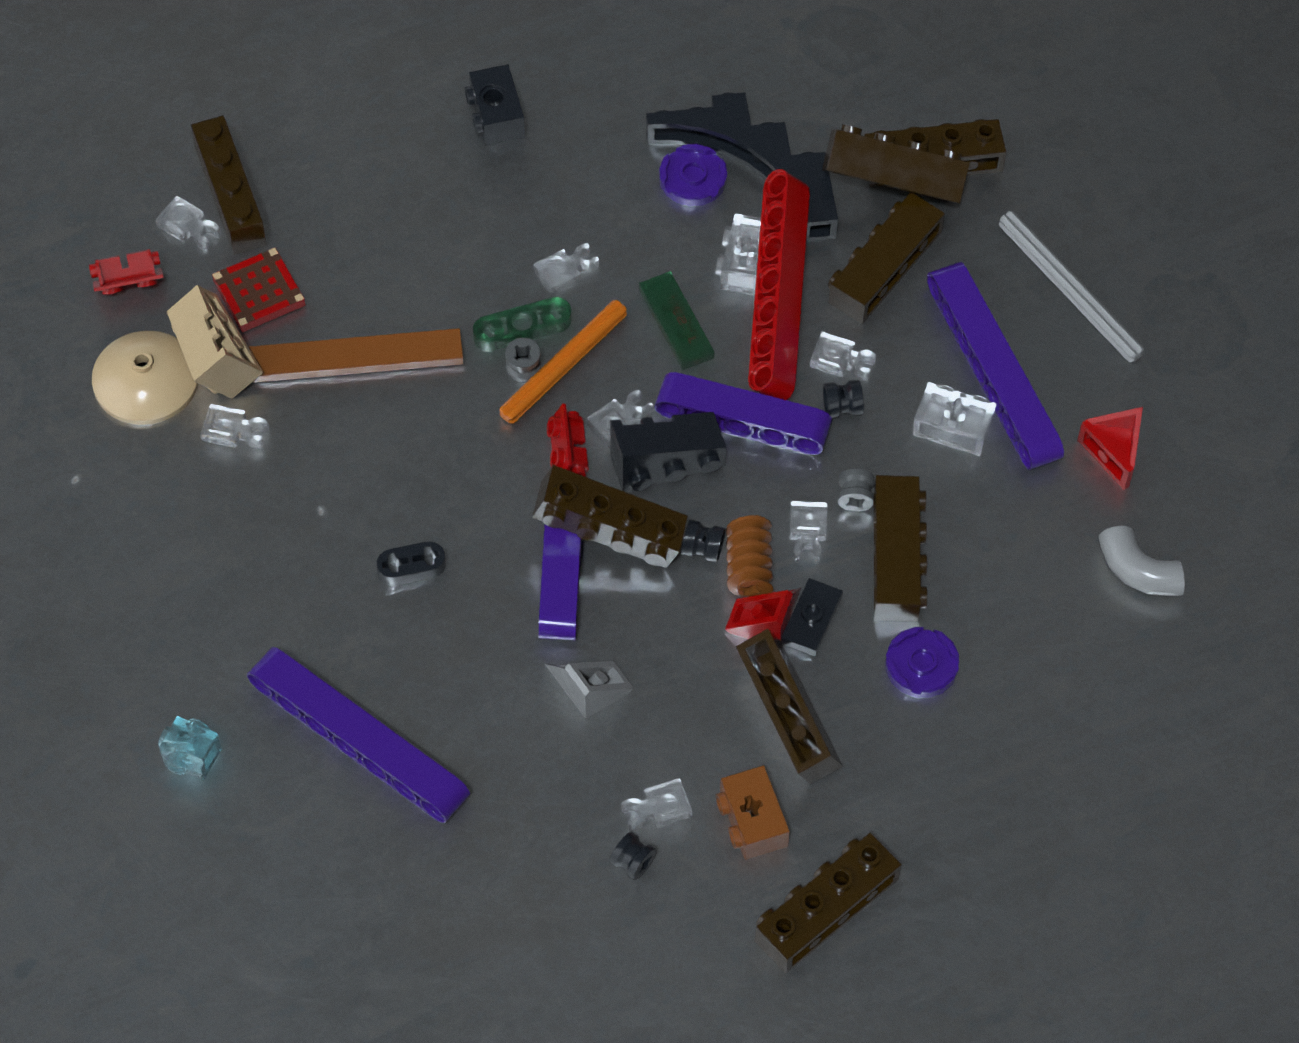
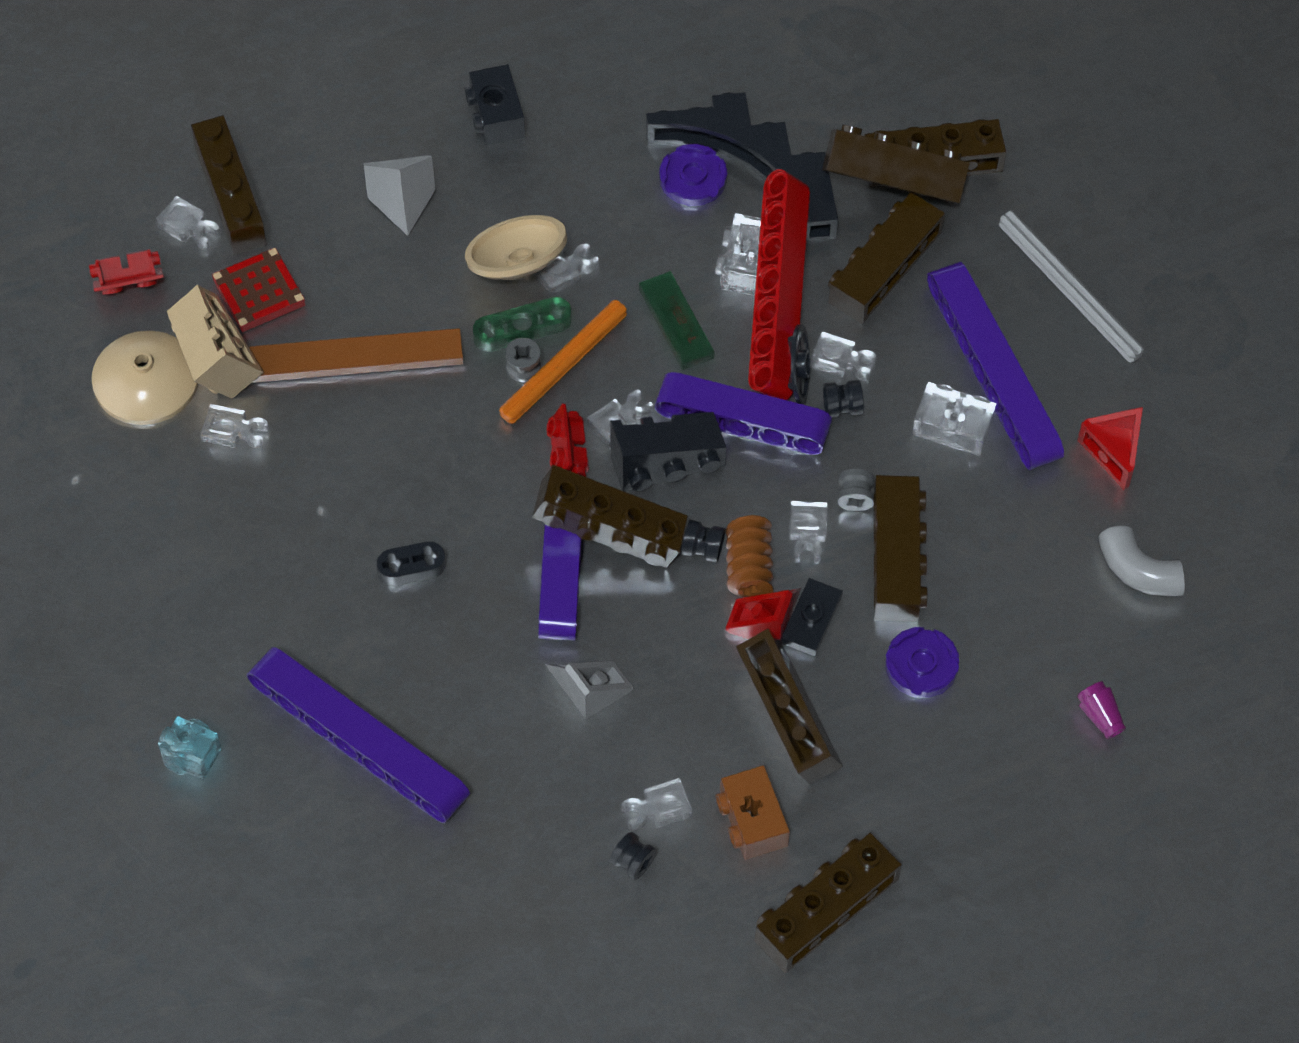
(401, 188): none -> light grey slope
(516, 247): none -> tan dish
(799, 363): none -> black wheel
(1101, 708): none -> magenta cone

